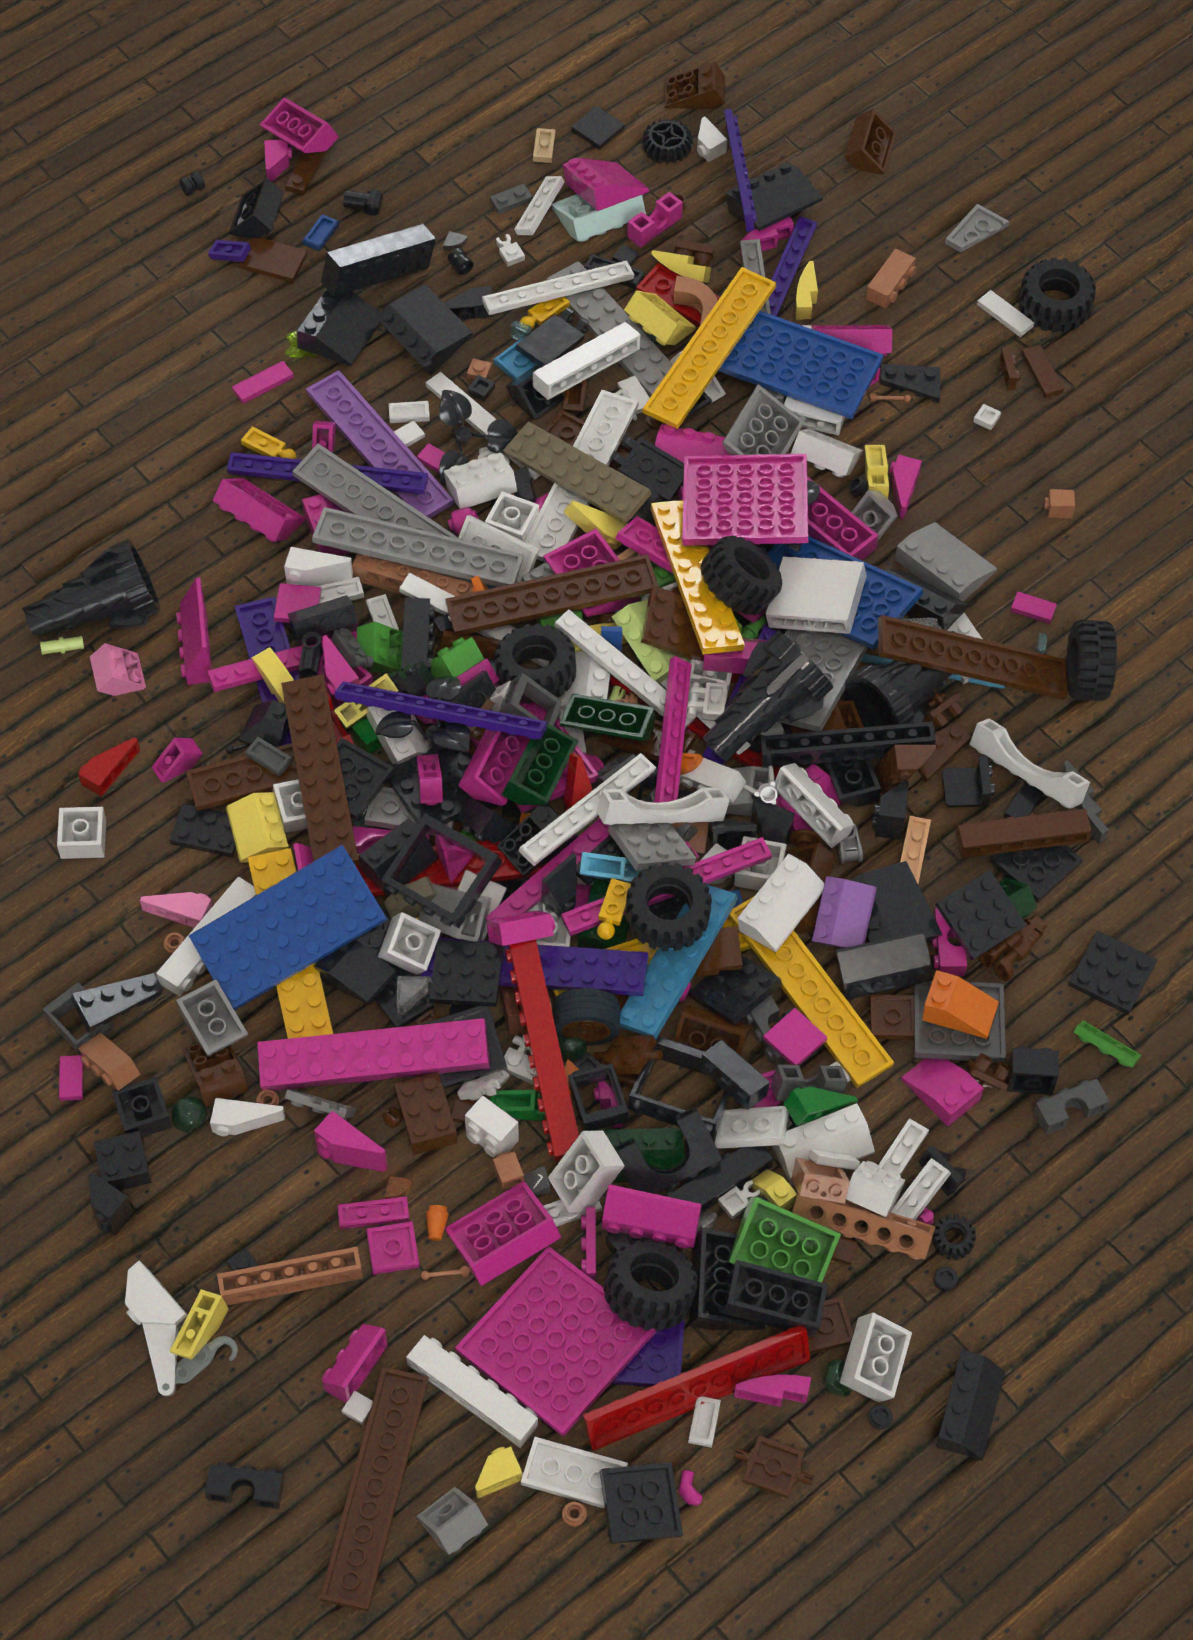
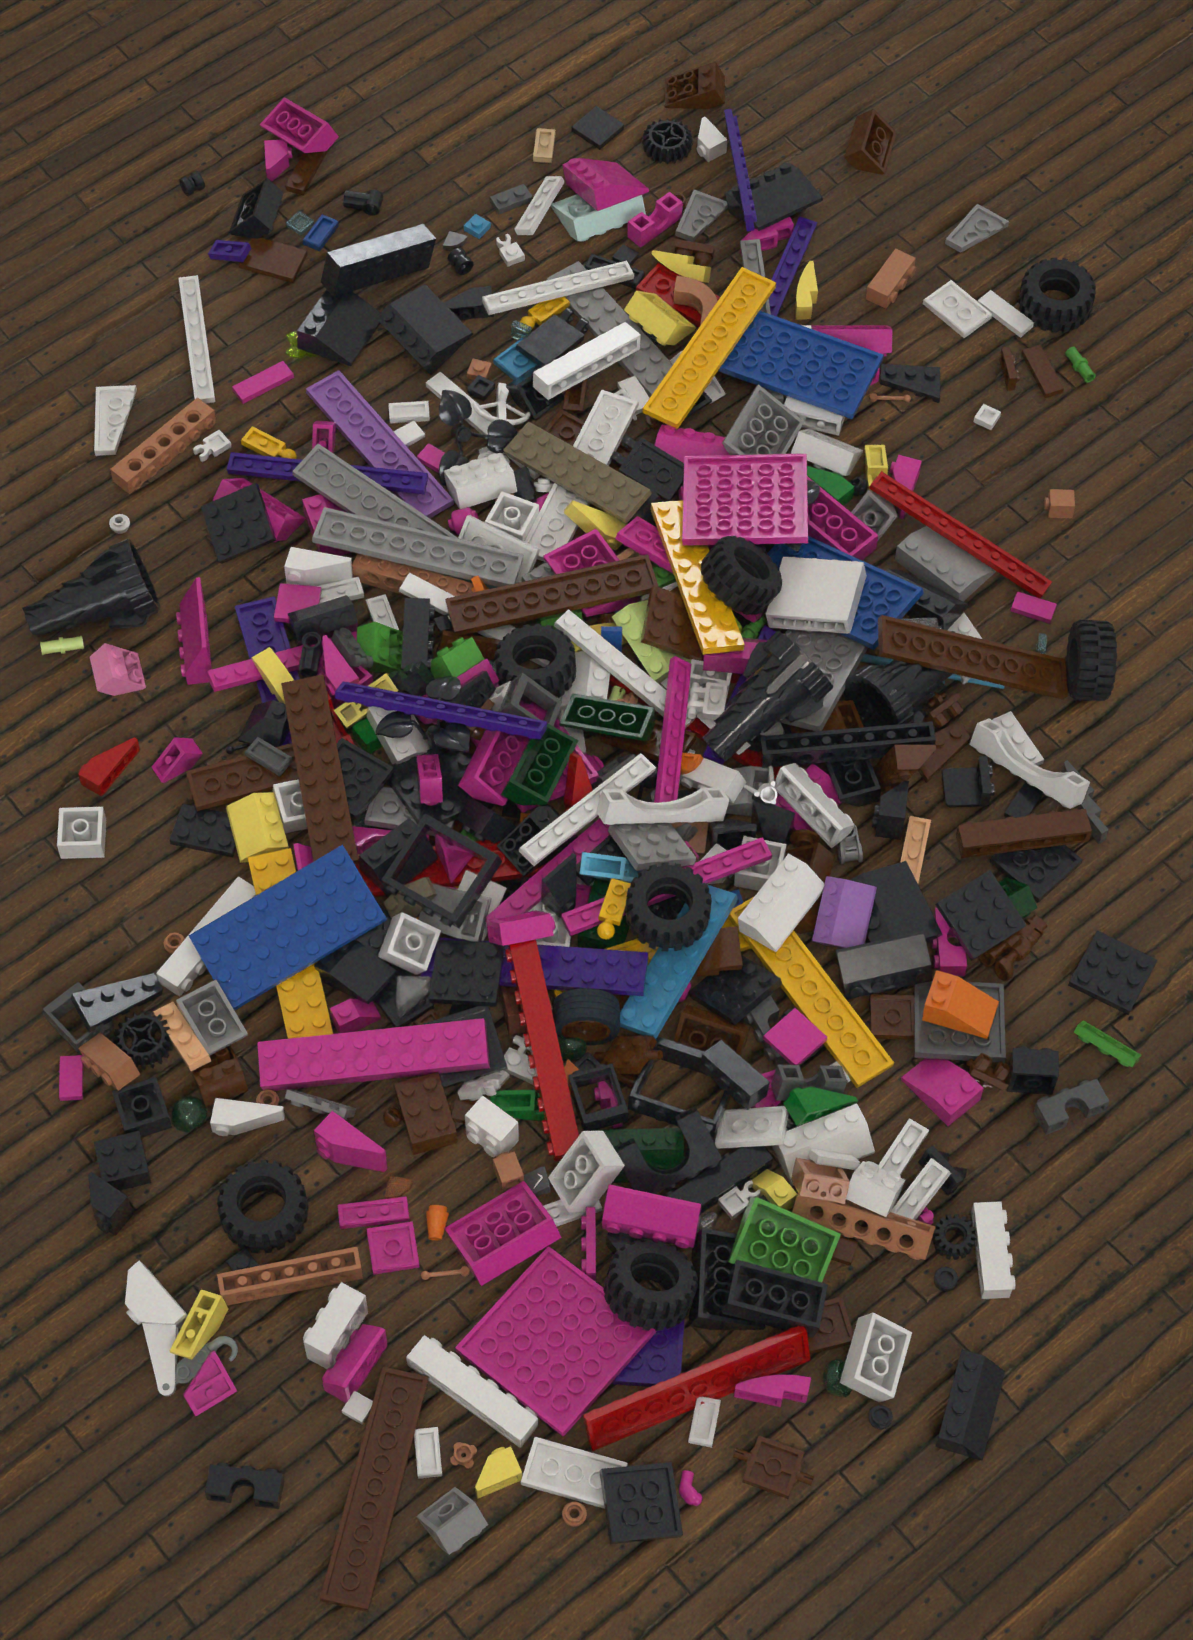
(111, 415): none -> white wing
(117, 527): none -> white plate
(142, 1031): none -> black gear
(163, 445): none -> nougat brick
(183, 908): bright pink slope -> none
(183, 1037): none -> light nougat plate
(196, 339): none -> white plate
(209, 1385): none -> dark pink wing
(213, 444): none -> white plate
(238, 523): none -> black plate
(256, 1179): none -> black tyre
(300, 223): none -> clear light blue tile
(335, 1325): none -> white brick
(353, 1015): none -> dark pink slope
(428, 1452): none -> white tile
(459, 1449): none -> nougat plate
(477, 226): none -> dark azure plate
(501, 396): none -> white piece
(543, 485): none -> white plate
(699, 215): none -> light grey wing
(833, 484): none -> green slope
(957, 309): none -> white tile
(960, 535): none -> red plate
(992, 1251): none -> white brick
(1020, 738): none -> white plate
(1080, 364): none -> bright green pin

